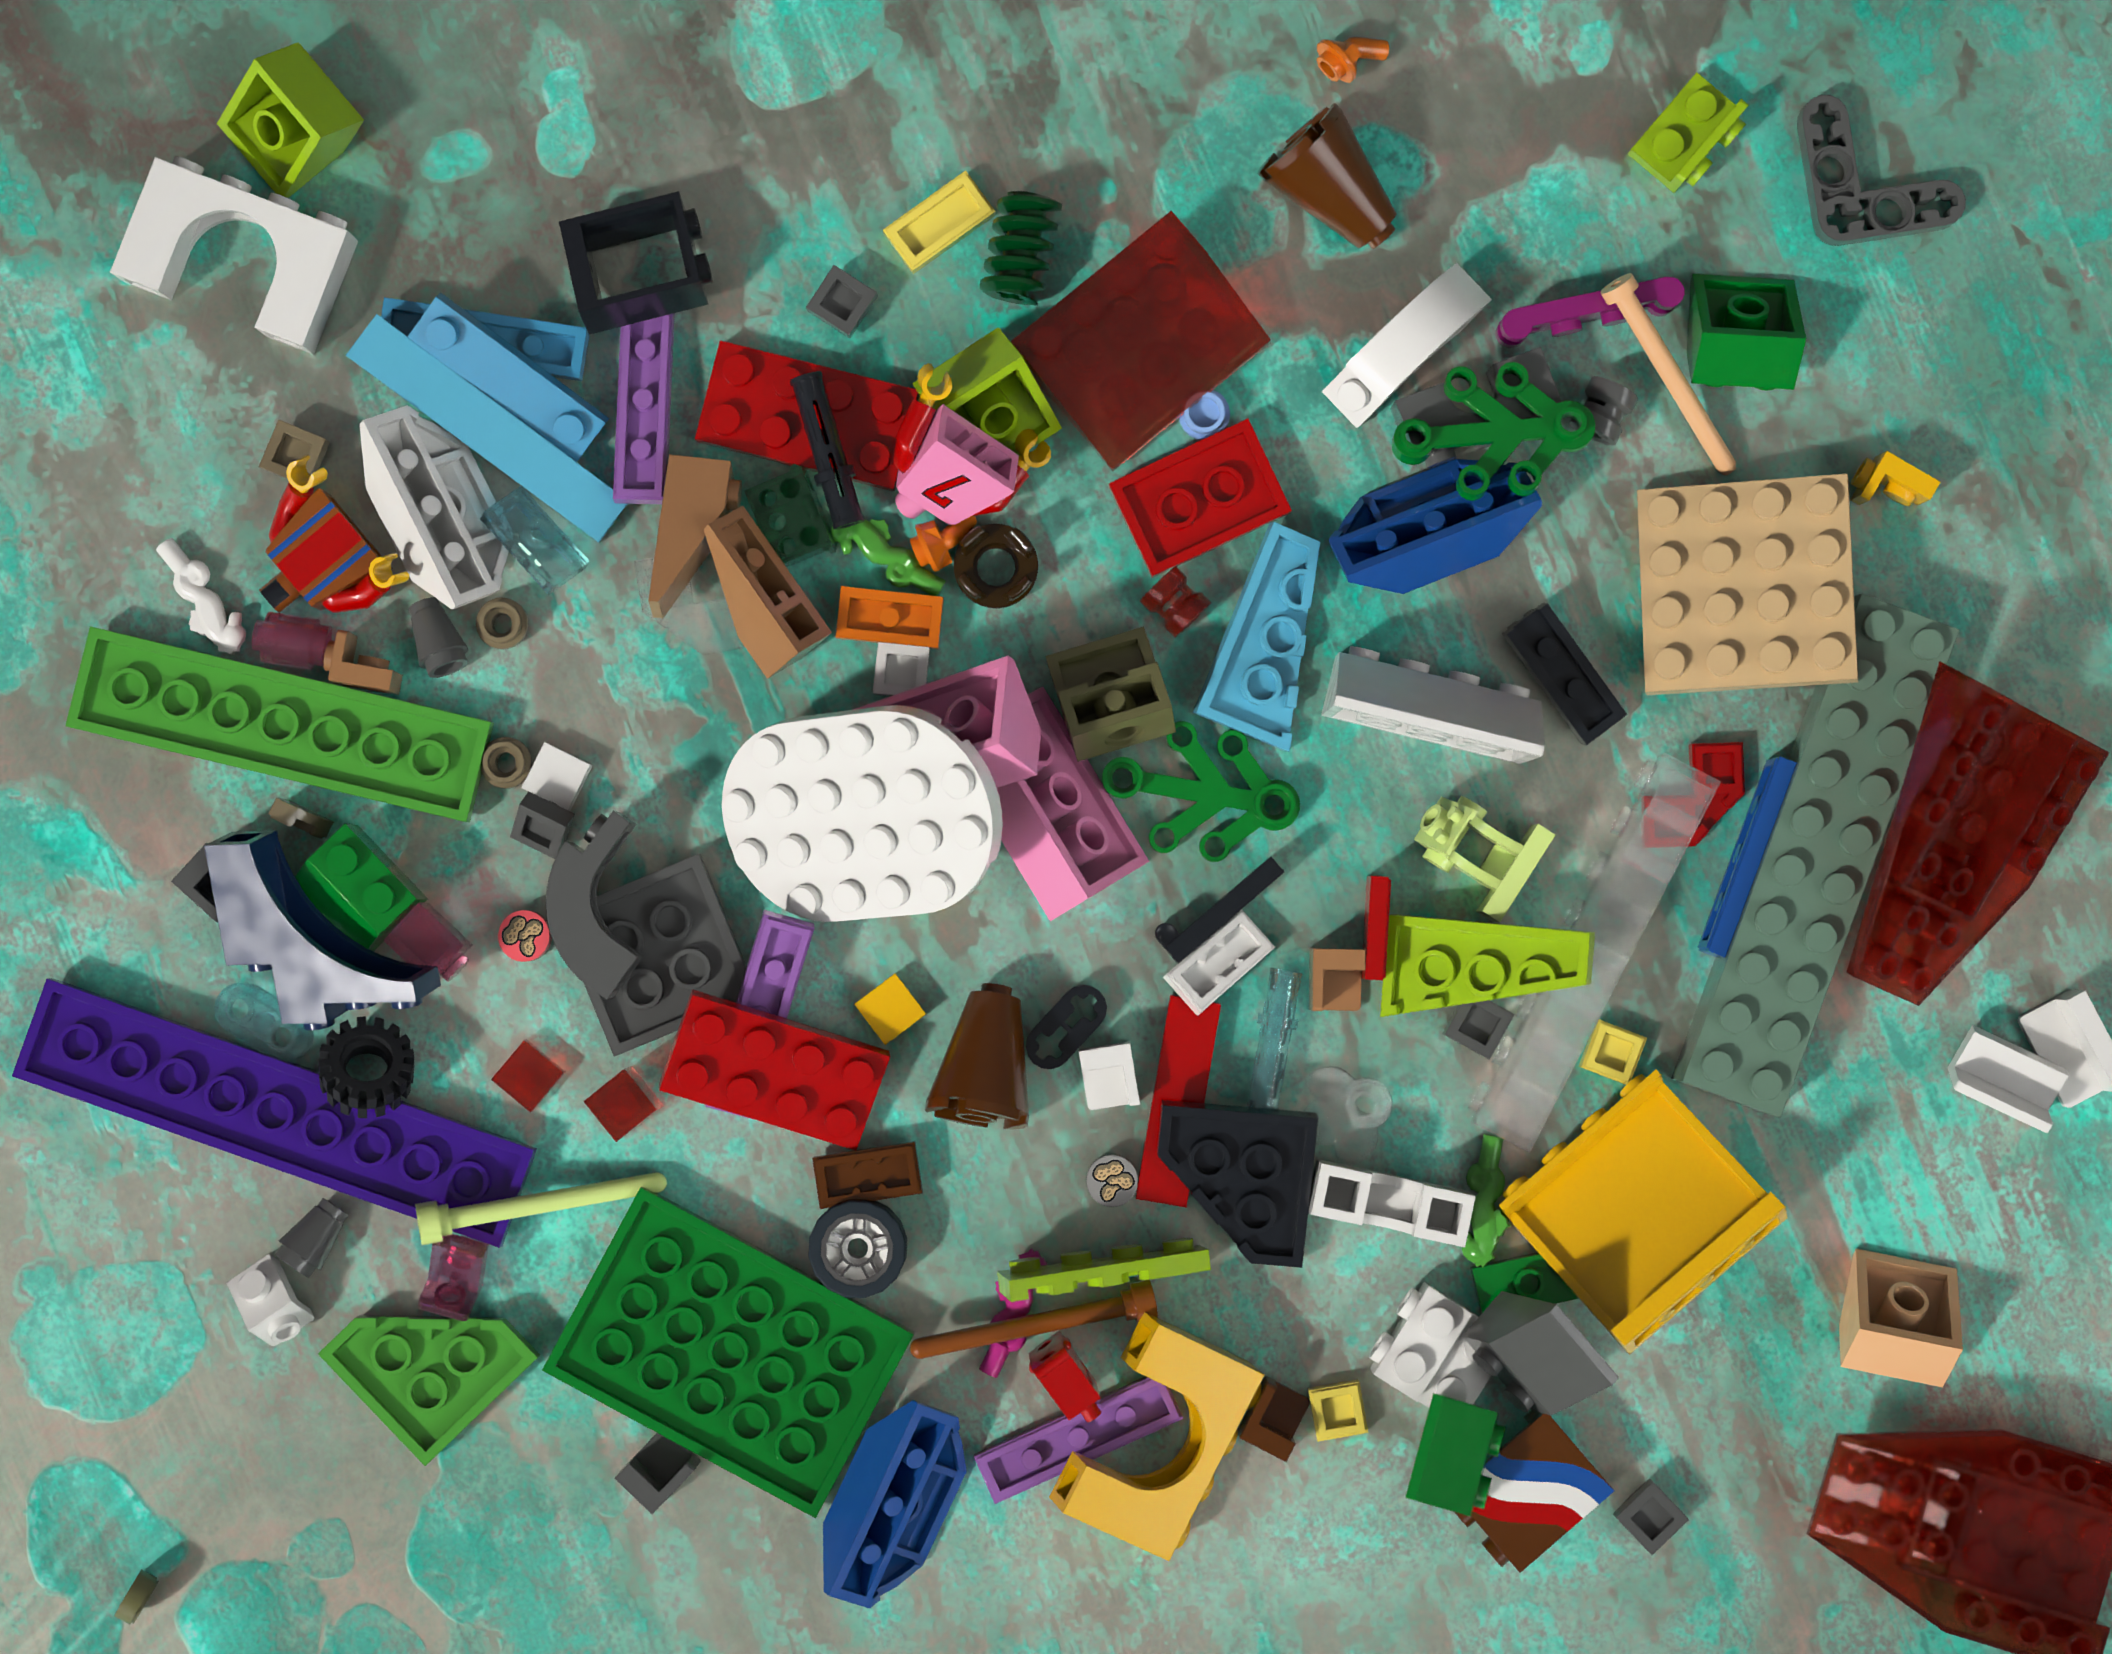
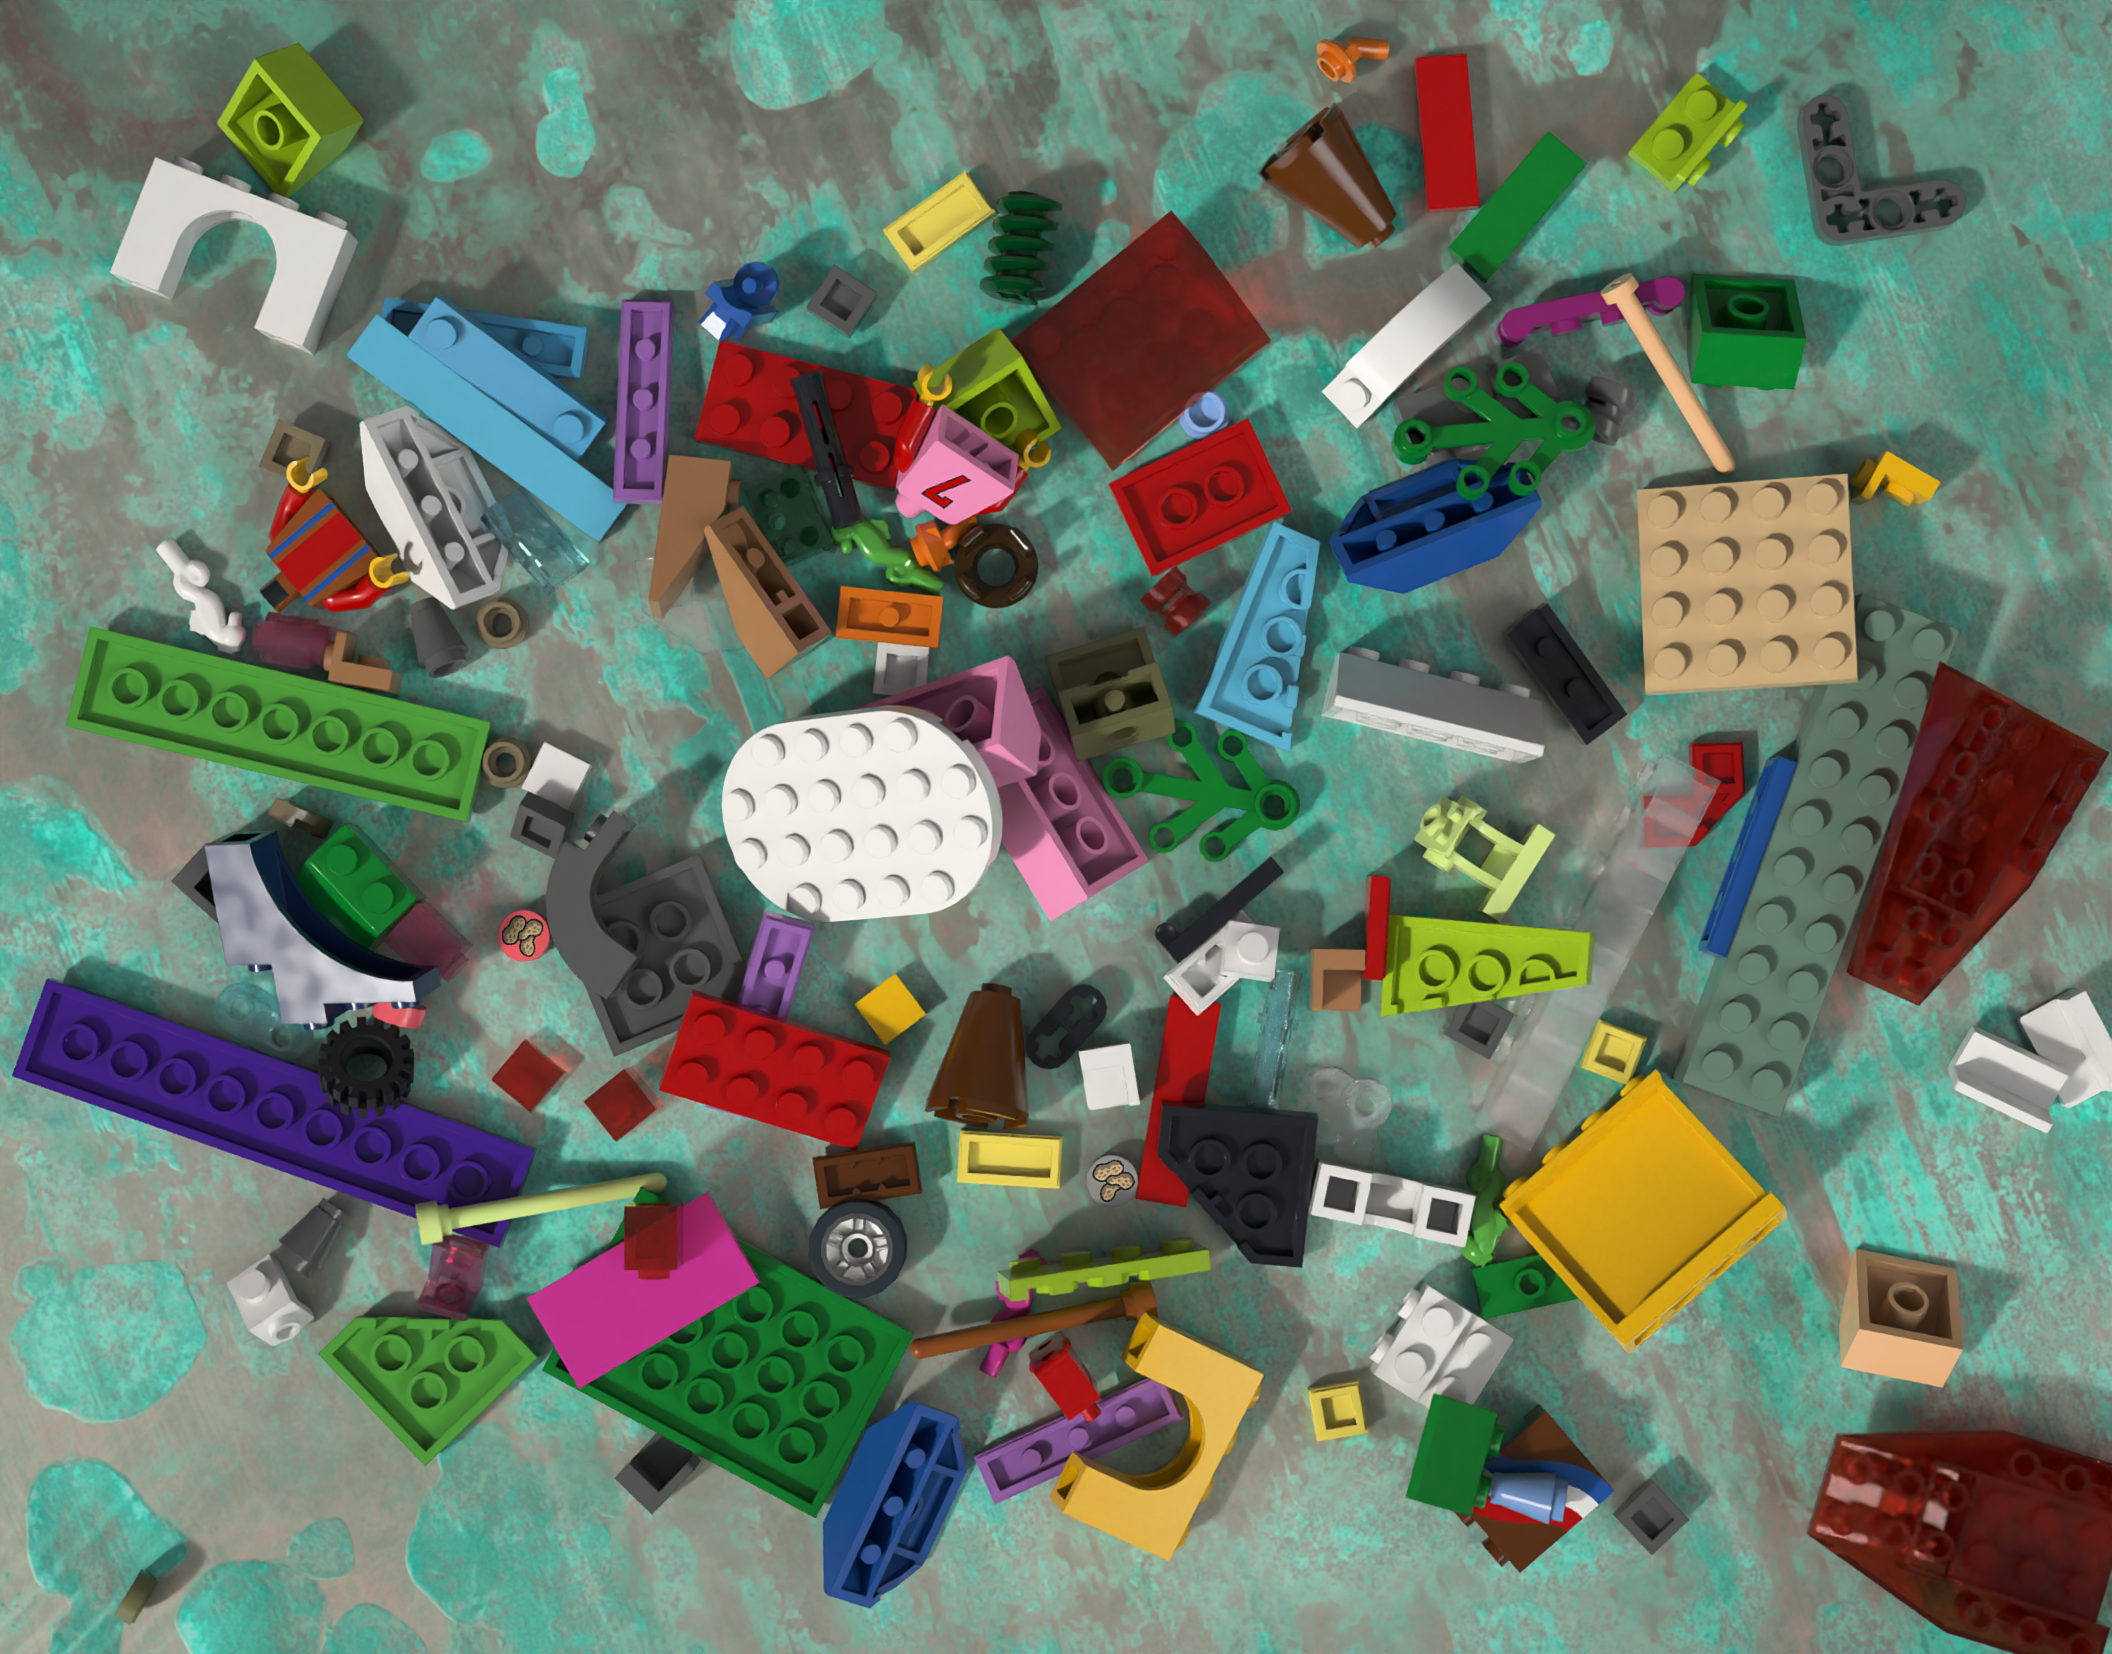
(406, 1018): none -> coral tile
(609, 1315): none -> dark pink tile
(627, 224): black window -> none
(653, 1238): none -> clear red brick
(741, 301): none -> blue hips
(1009, 1159): none -> light yellow tile
(1249, 951): none -> white plate
(1274, 1419): reddish brown panel -> none
(1446, 133): none -> red tile
(1516, 206): none -> green tile
(1531, 1494): none -> medium blue cone
(1537, 1354): dark grey slope -> none

